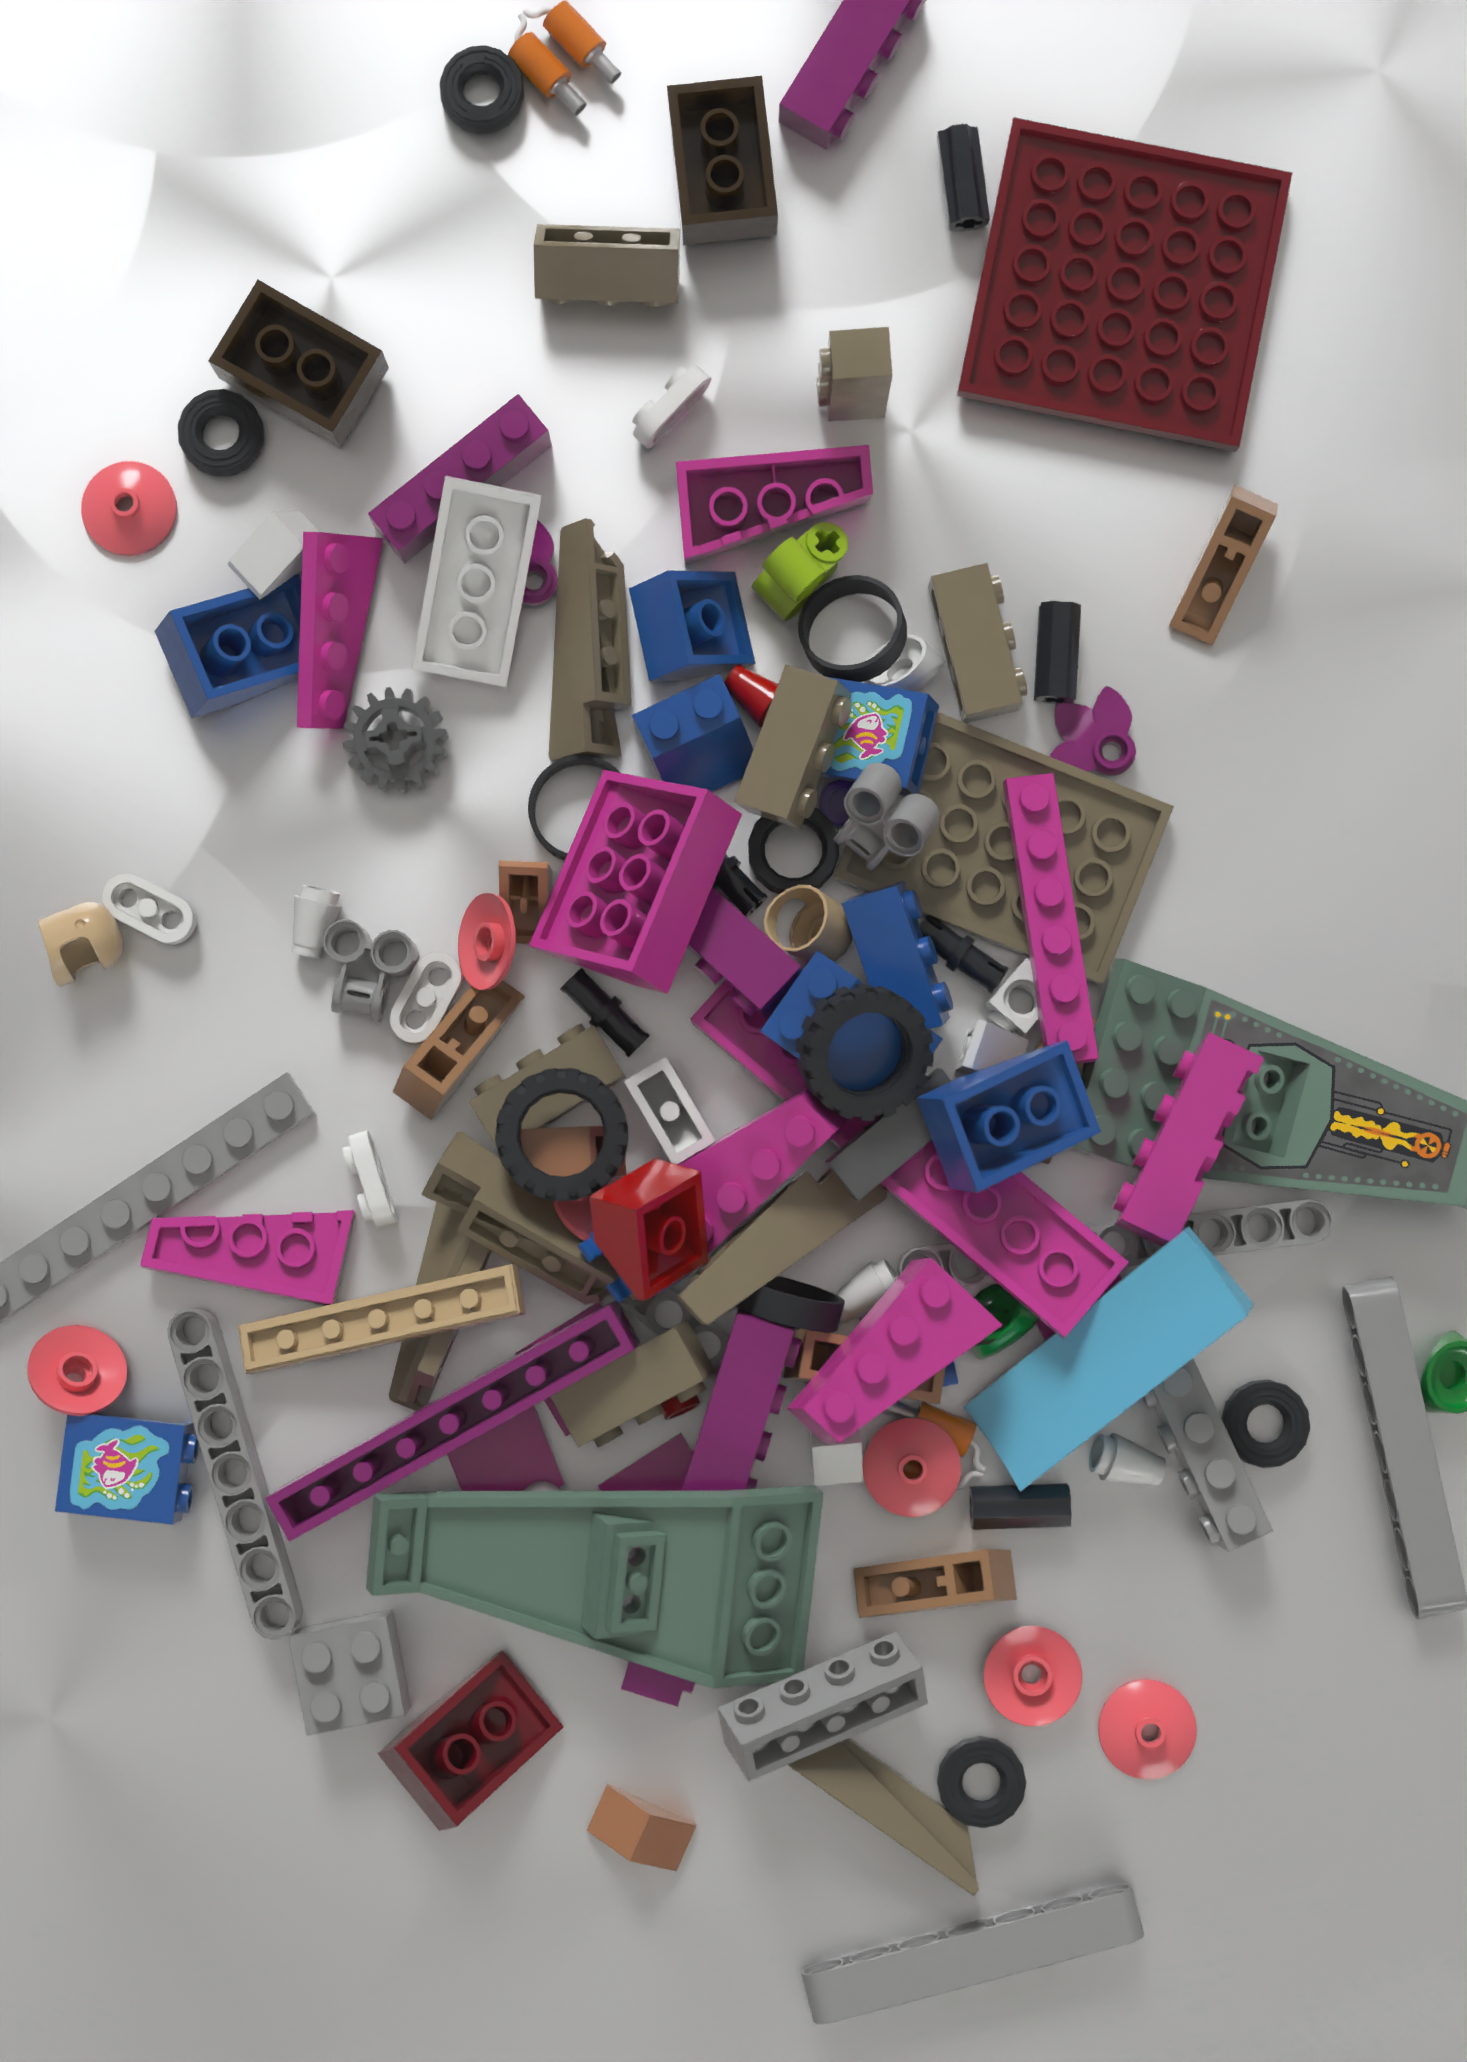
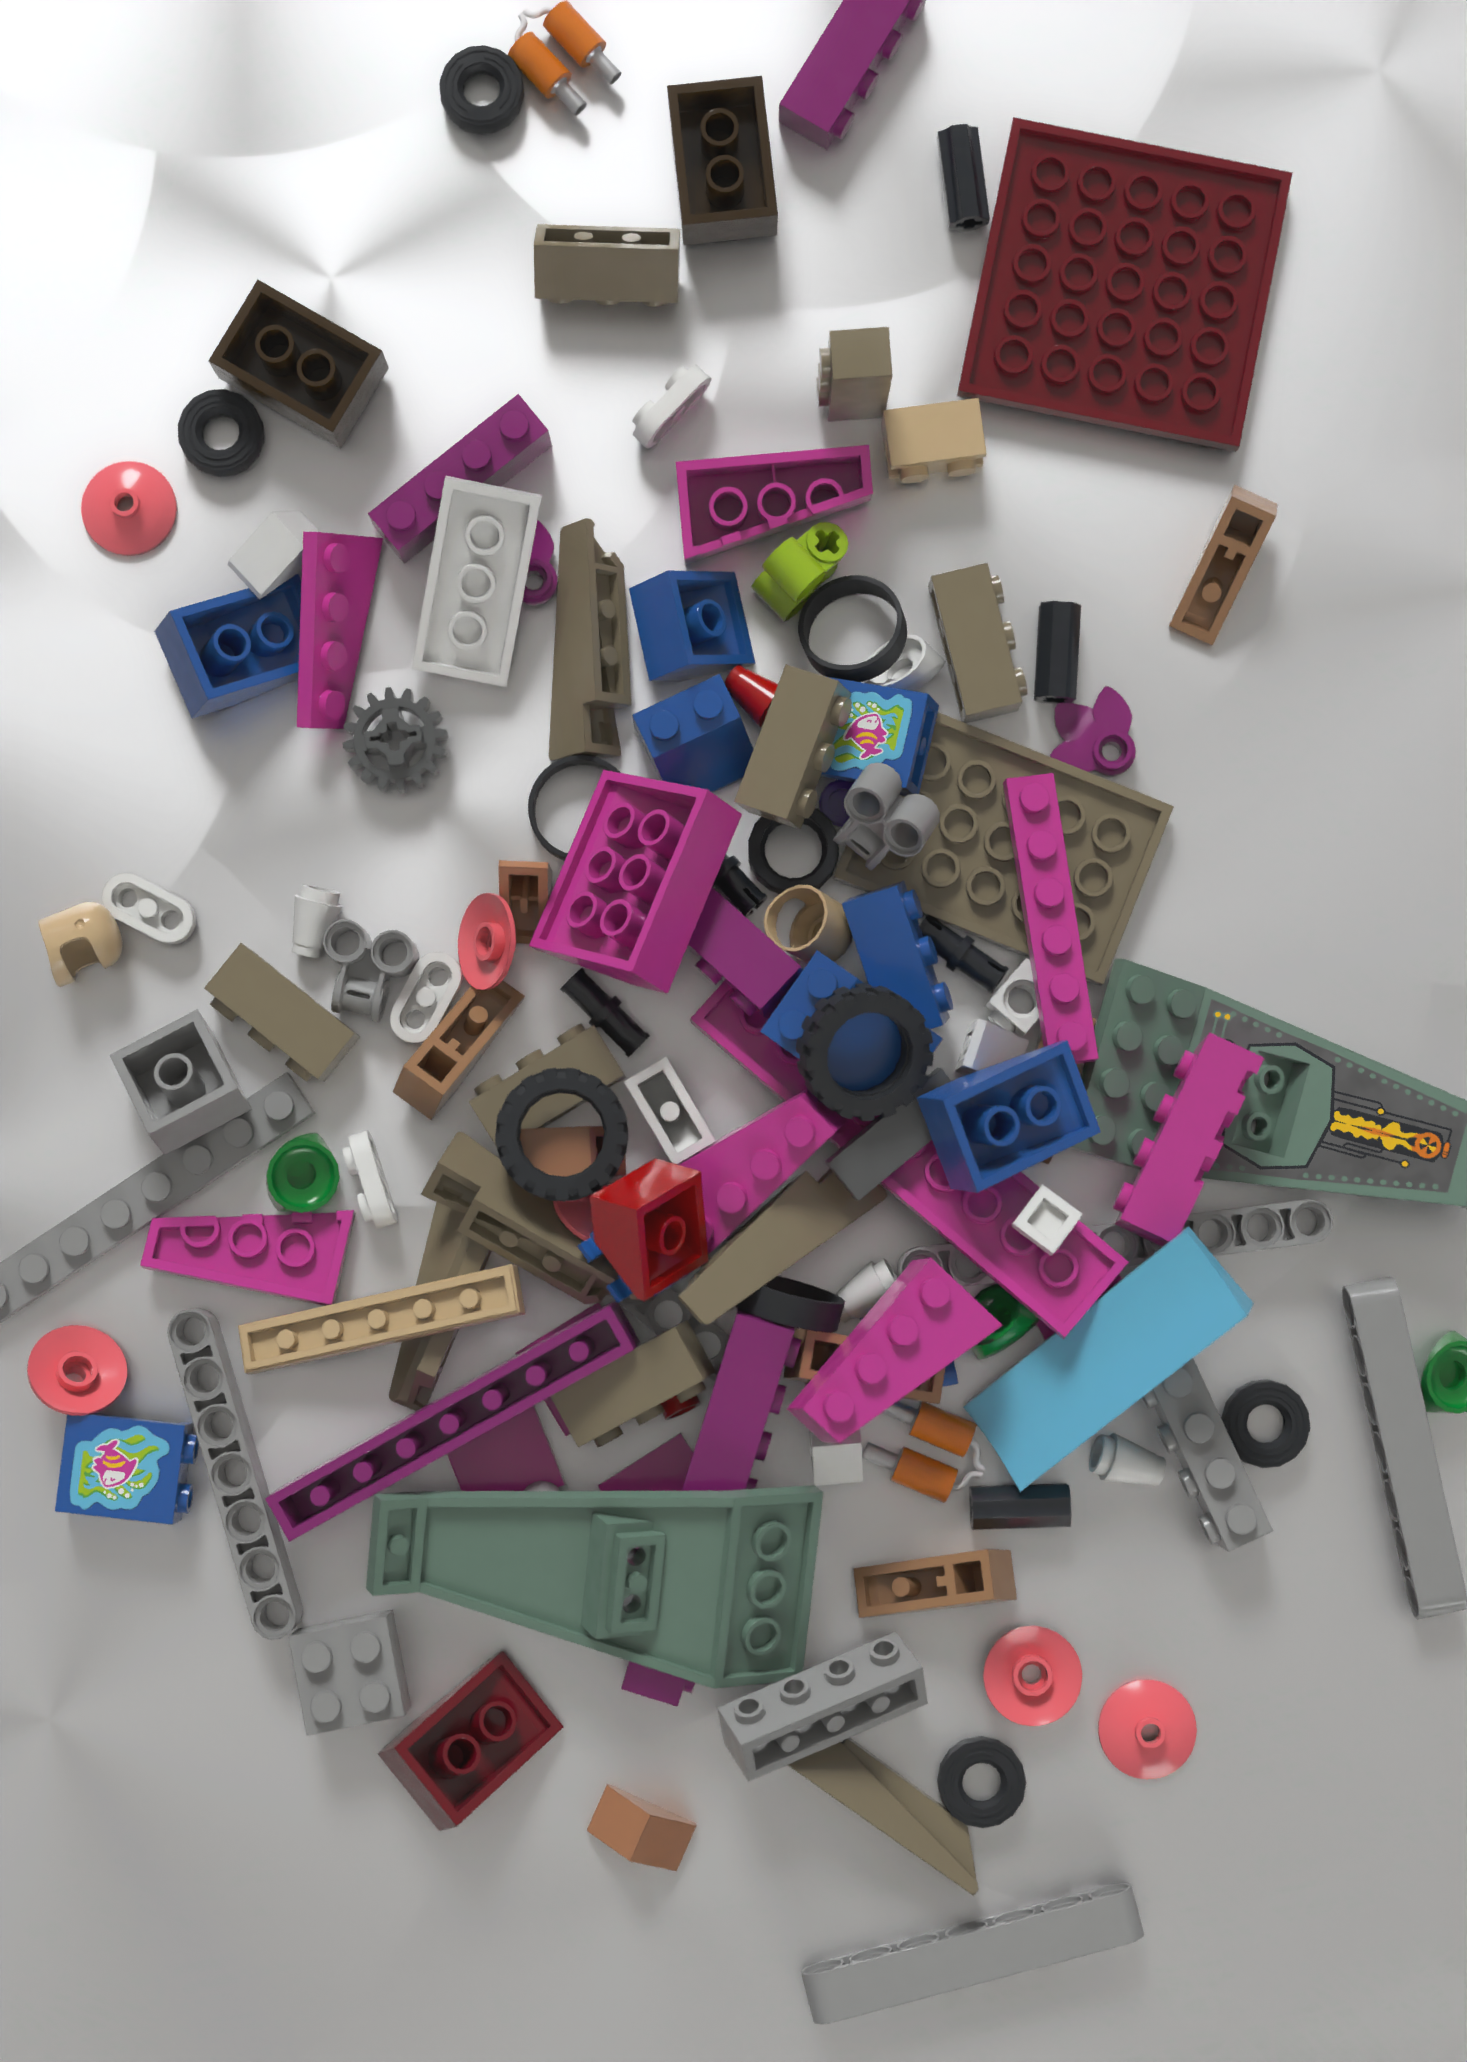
(180, 1082): none -> light grey brick
(280, 1014): none -> dark tan brick
(302, 1175): none -> green piece
(906, 1441): coral dish -> none
(933, 440): none -> tan brick
(1047, 1220): none -> white plate

